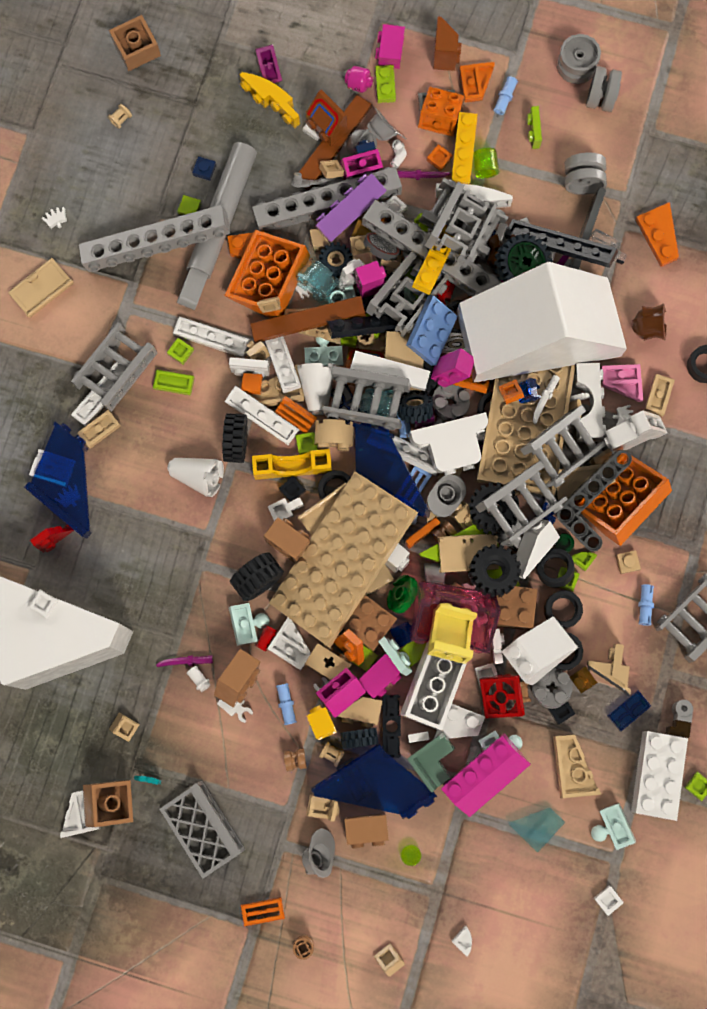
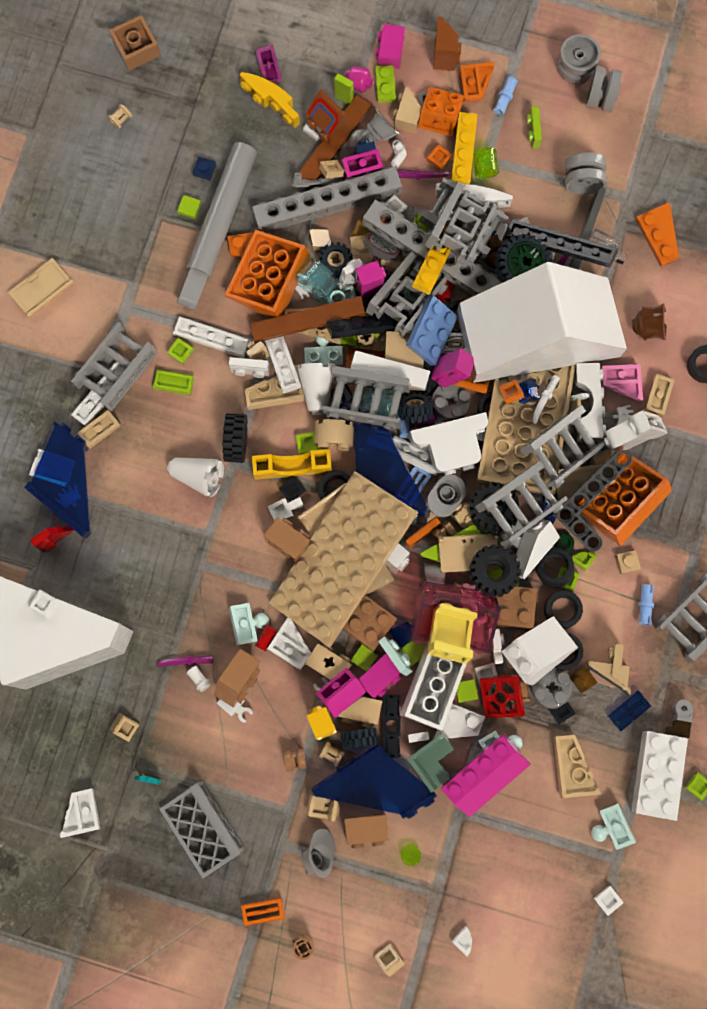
(55, 218): white piece -> none
(108, 803): medium nougat brick -> none
(161, 231): light grey brick -> none
(252, 383): orange tile -> none
(256, 576): black tyre -> none
(261, 415): white tile -> none
(269, 304): tan slope -> none
(286, 704): light blue pin -> none
(294, 416): orange tile -> none
(344, 89): none -> lime tile
(350, 208): medium lavender brick -> none
(351, 646): orange wing -> none
(402, 594): green tile -> none
(409, 112): none -> tan slope
(466, 691): none -> lime tile
(538, 827): clear light blue wing -> none

